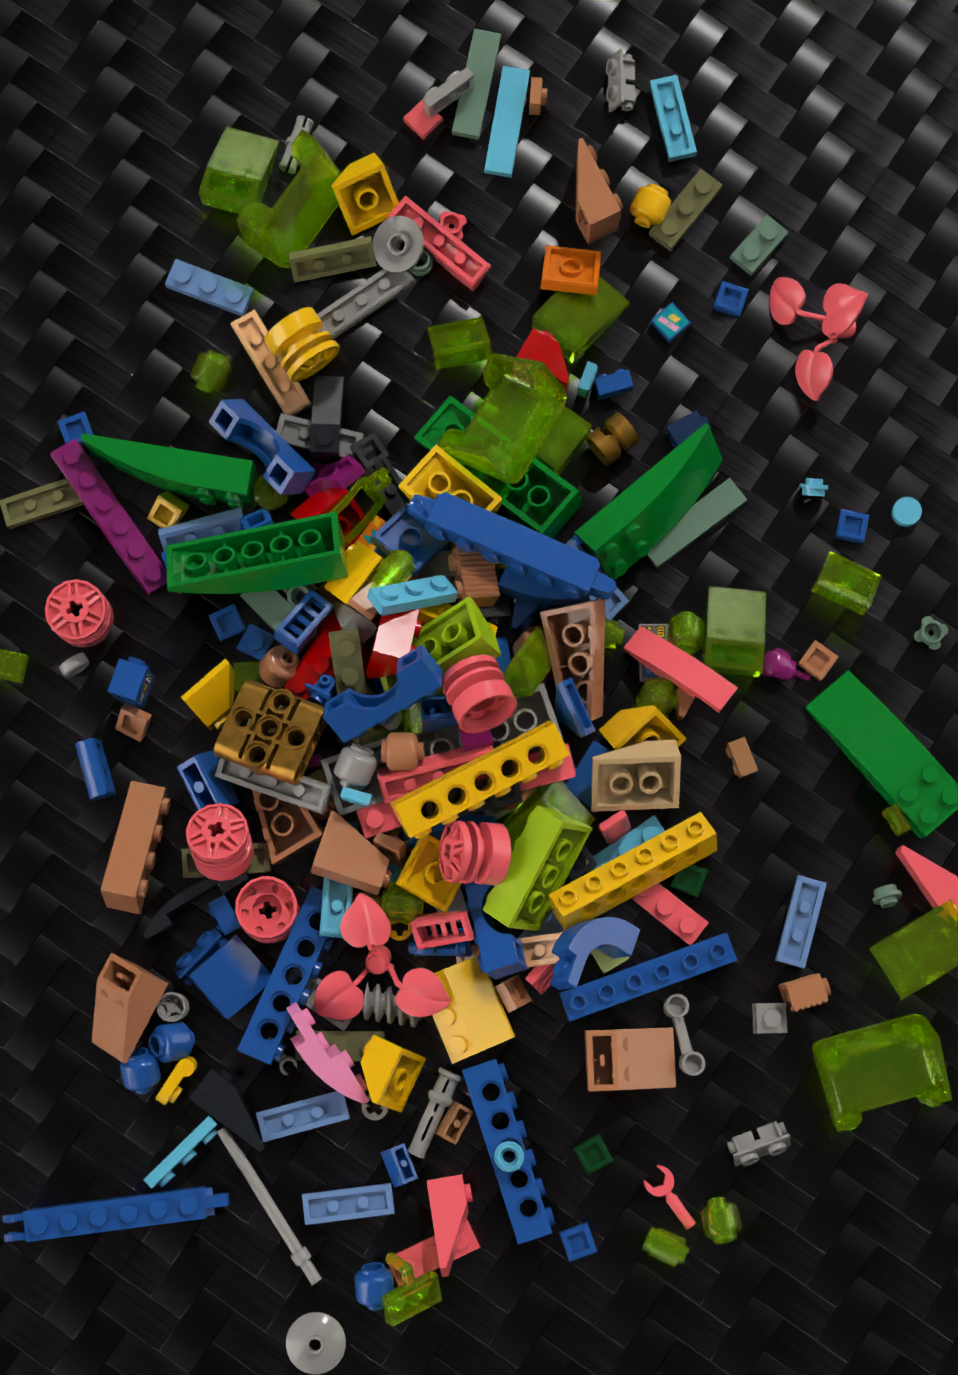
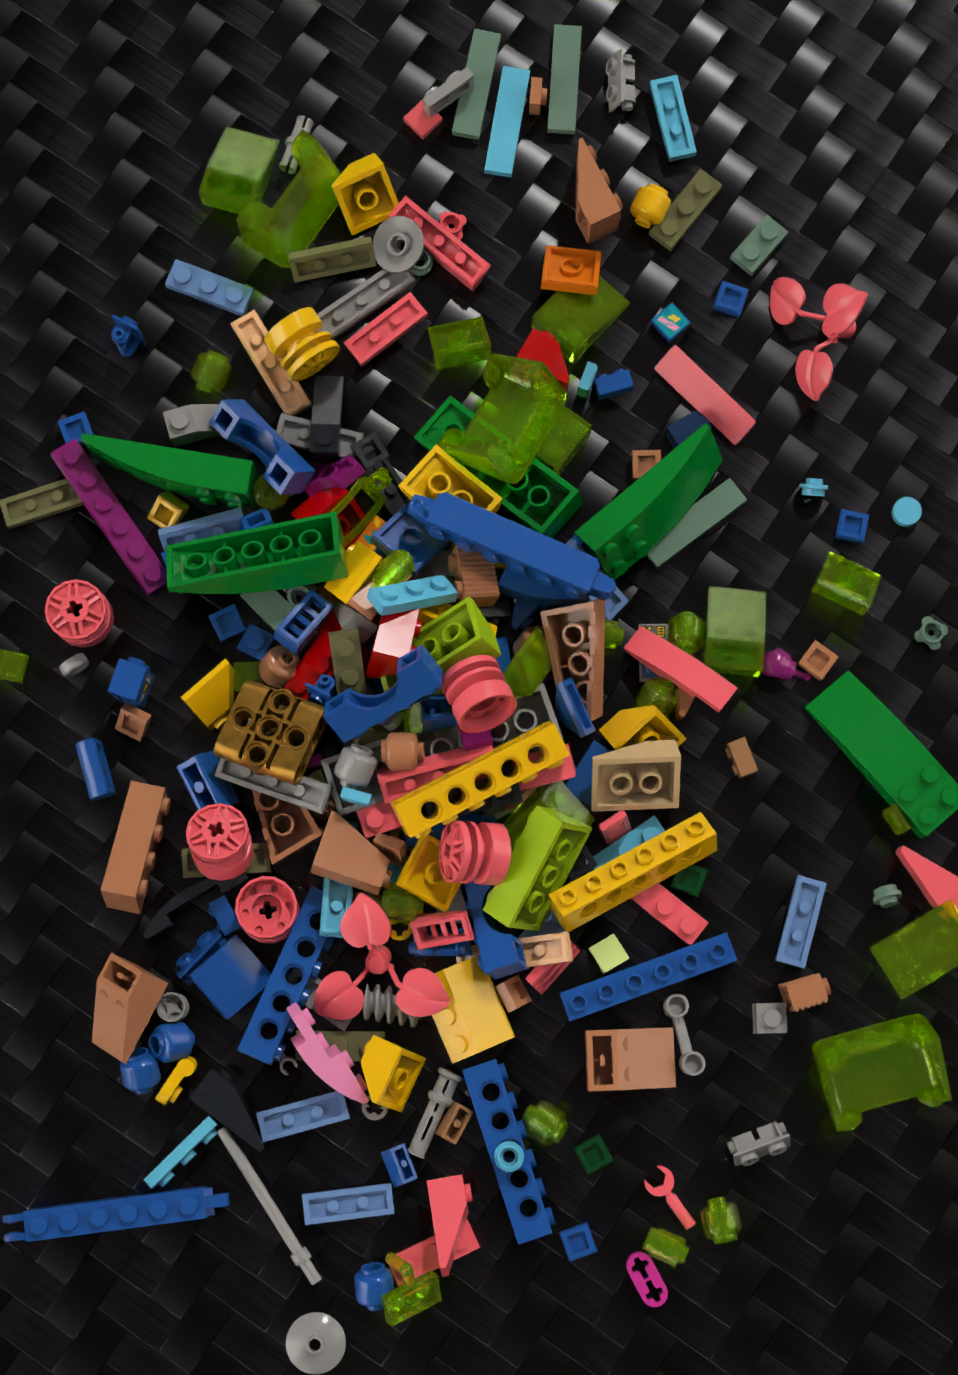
(126, 335): none -> blue hinge
(190, 423): none -> light grey slope
(385, 329): none -> coral plate
(545, 1122): none -> clear neon green head
(564, 79): none -> sand green tile
(575, 944): arch -> none
(613, 438): pearl gold wheel -> none
(640, 1282): none -> dark pink beam
(643, 461): none -> nougat plate
(705, 395): none -> coral slope

